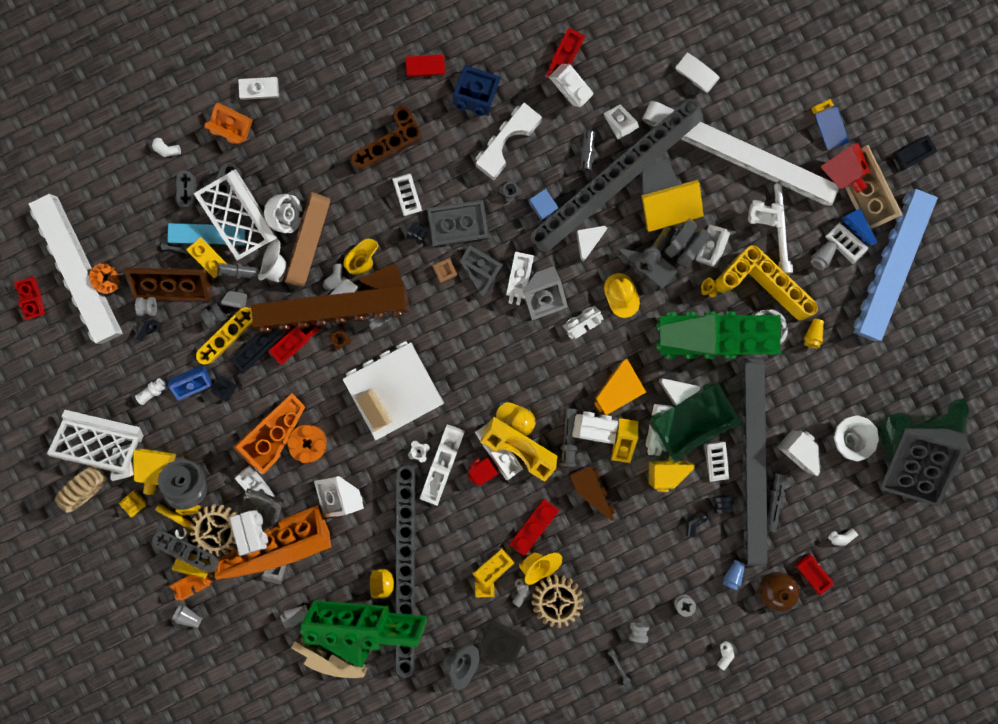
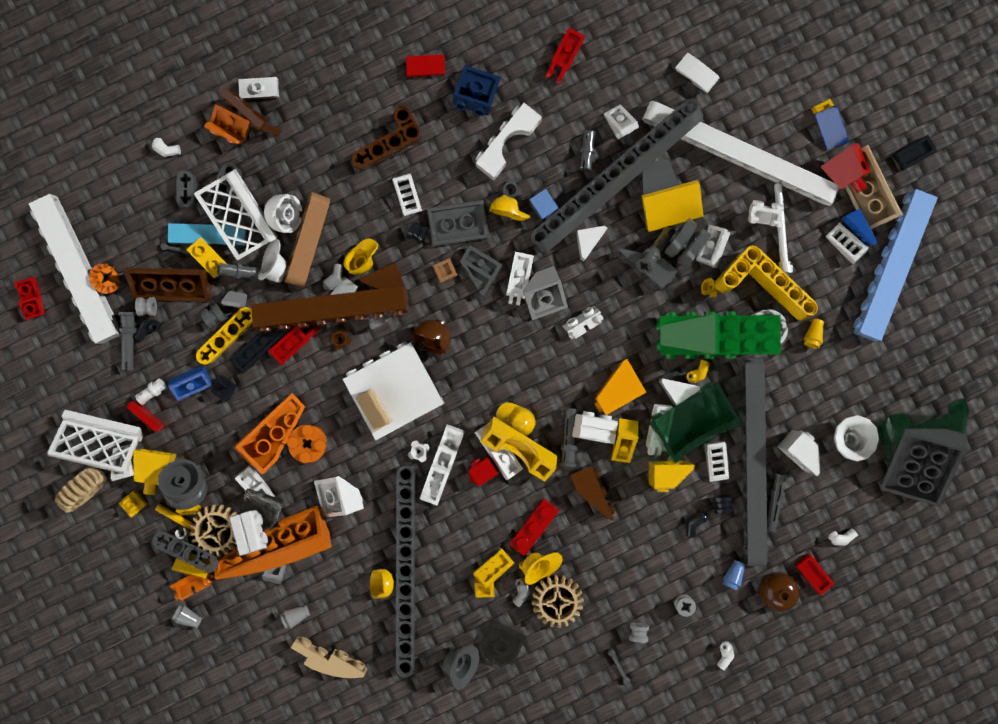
(127, 329): none -> dark grey pin
(146, 416): none -> red tile
(257, 120): none -> reddish brown wing
(353, 635): green wedge -> none
(433, 335): none -> reddish brown cylinder
(508, 207): none -> yellow piece
(571, 85): white brick -> none
(621, 295): yellow piece -> none
(699, 374): none -> yellow arm
(824, 255): light grey cone -> none

